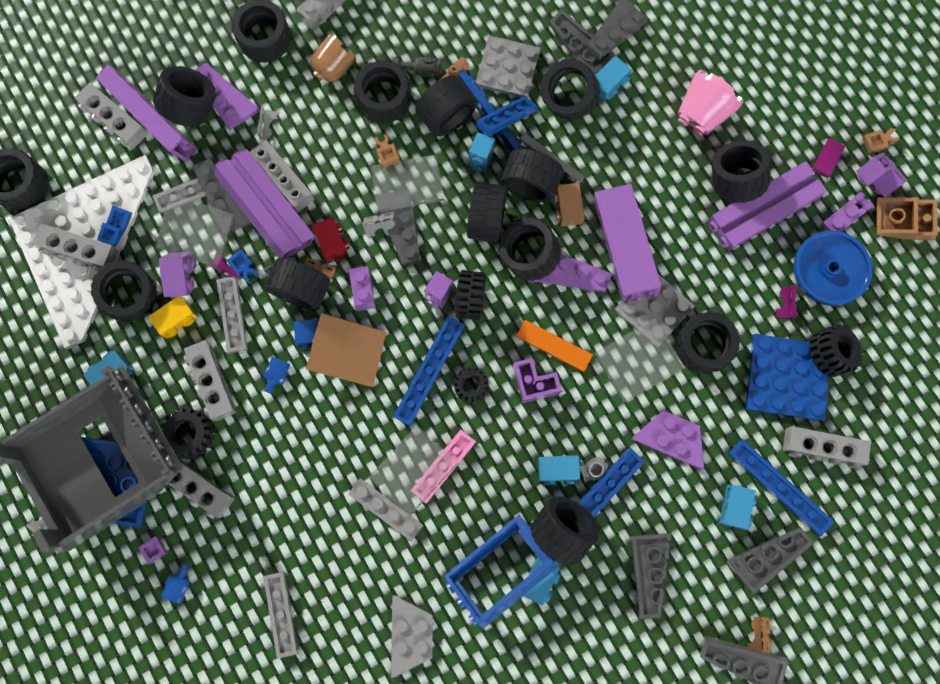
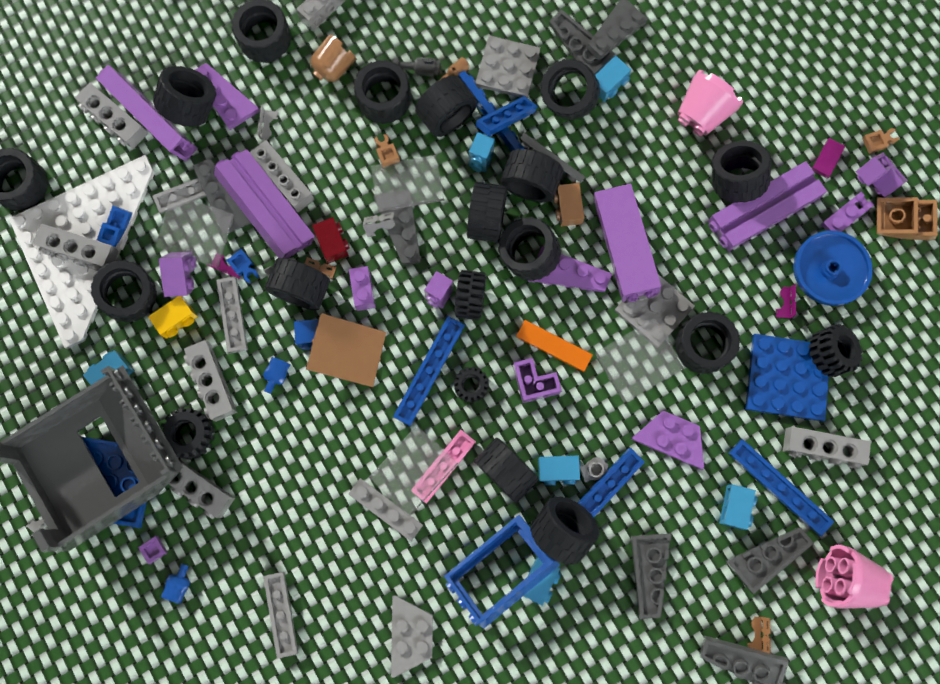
(506, 470): none -> black tyre
(852, 580): none -> bright pink cone

